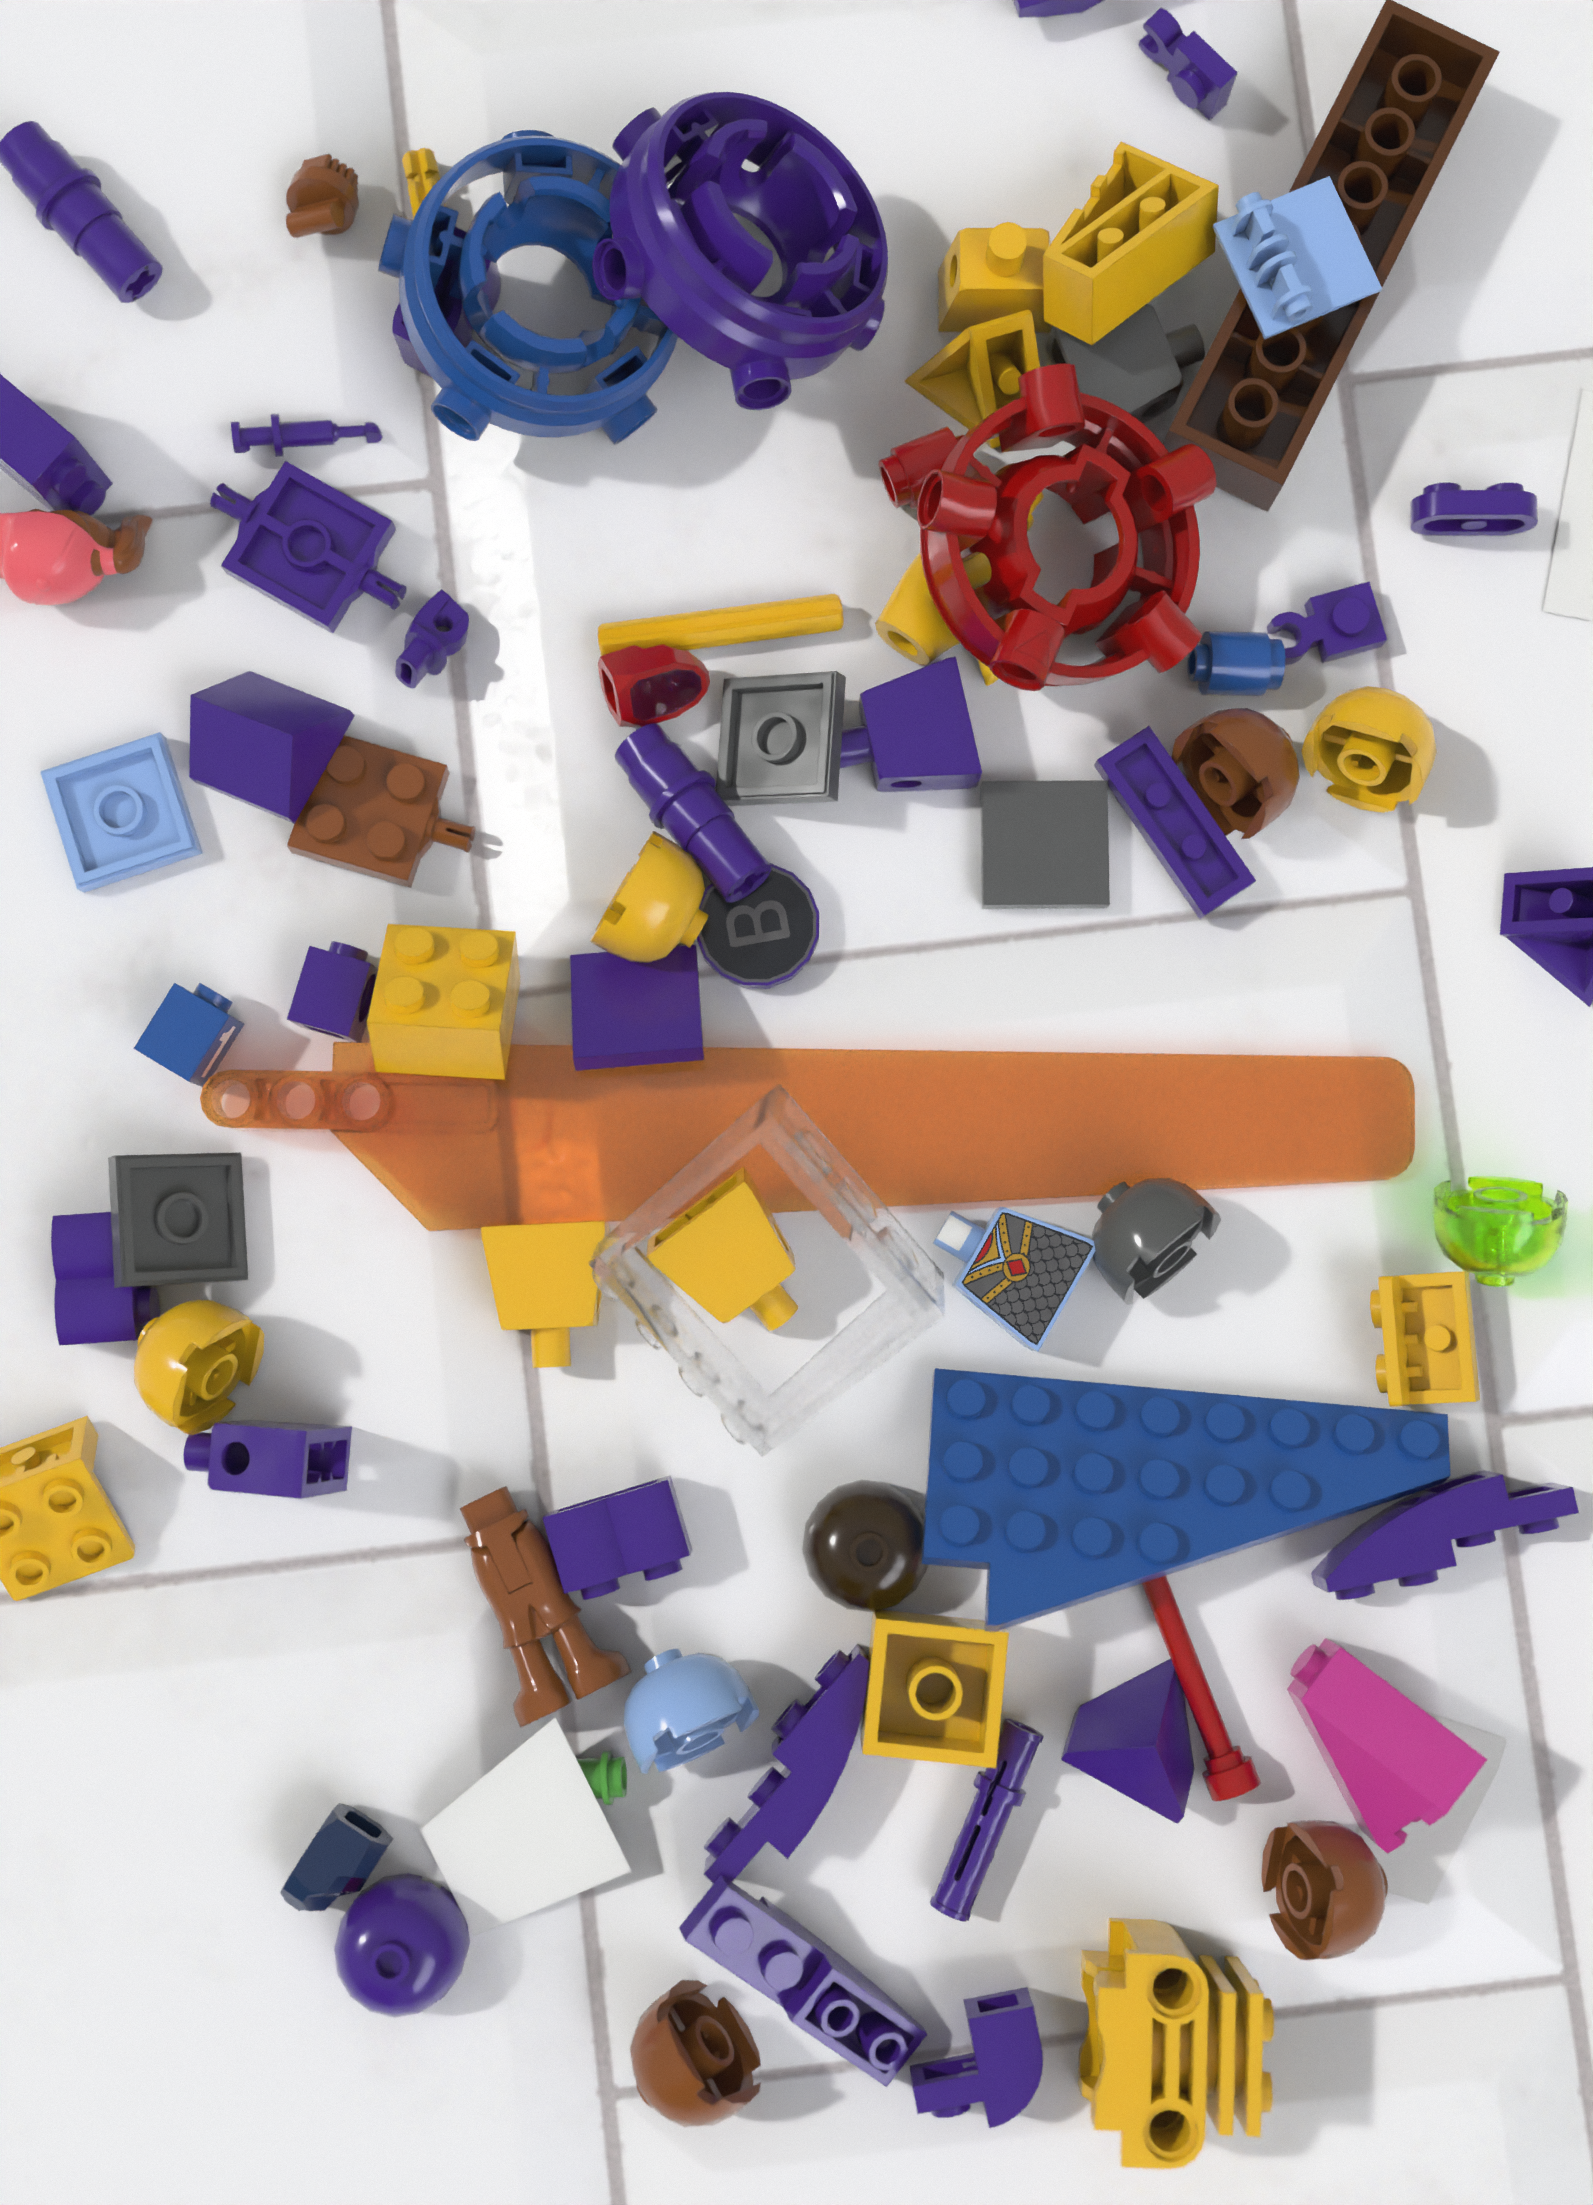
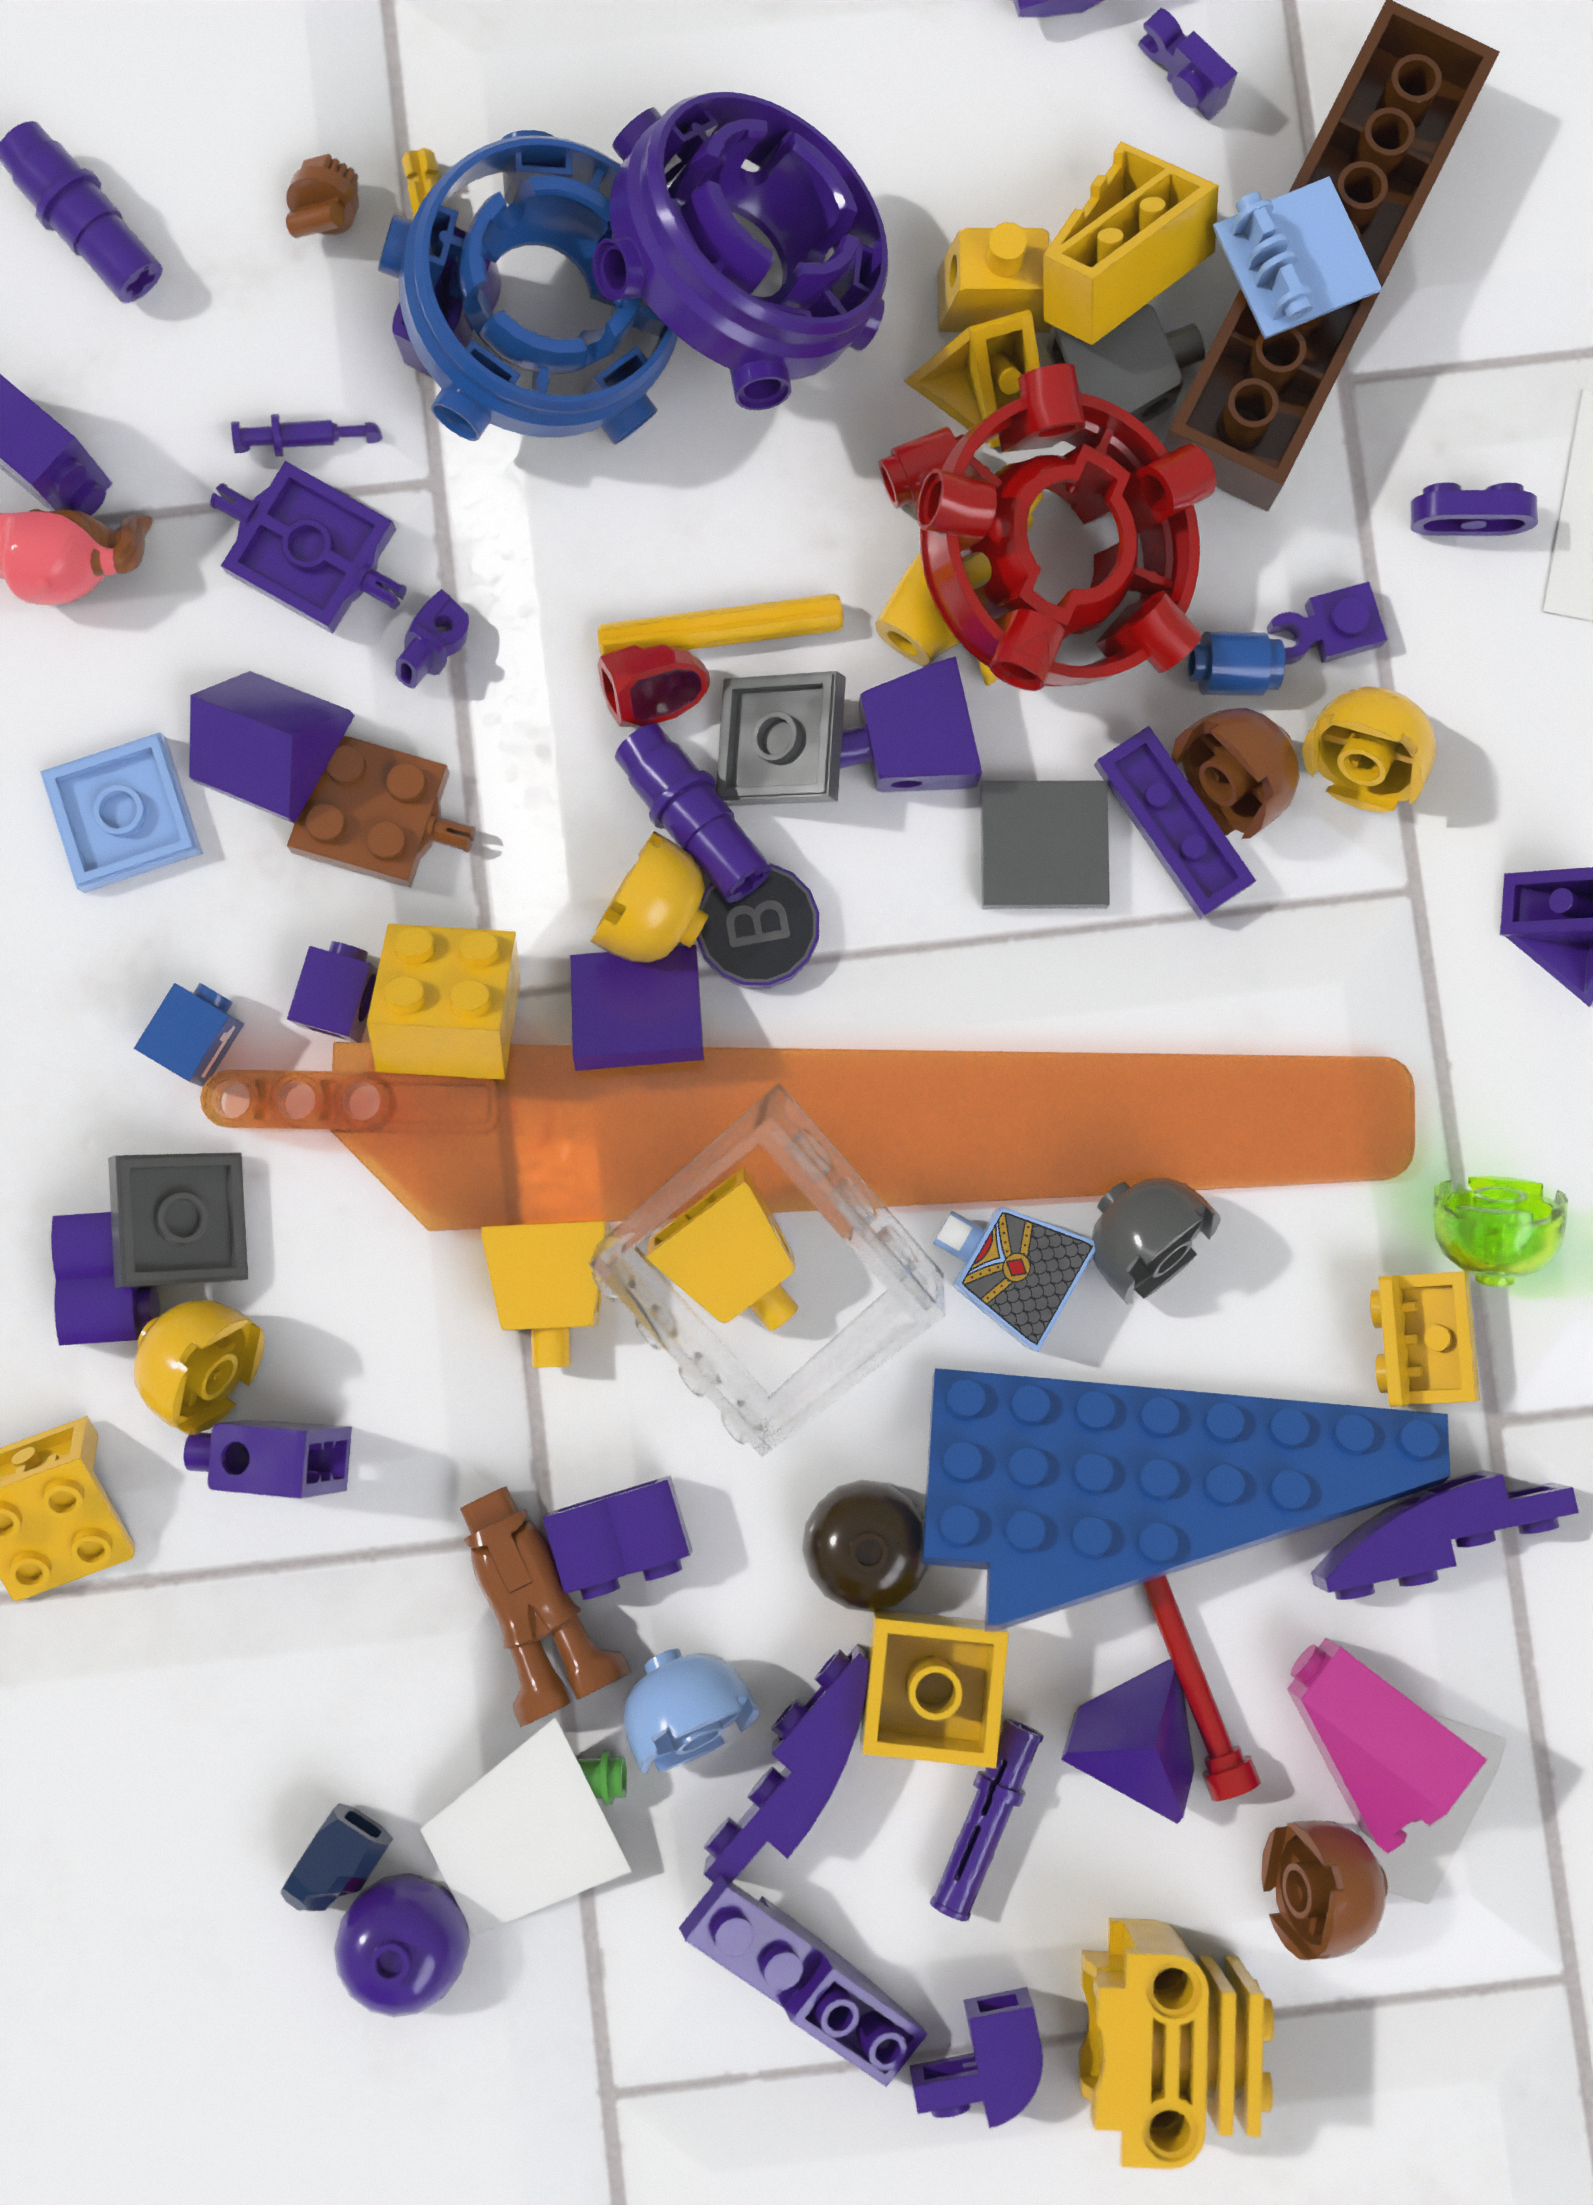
(694, 2057): dark orange cylinder -> none

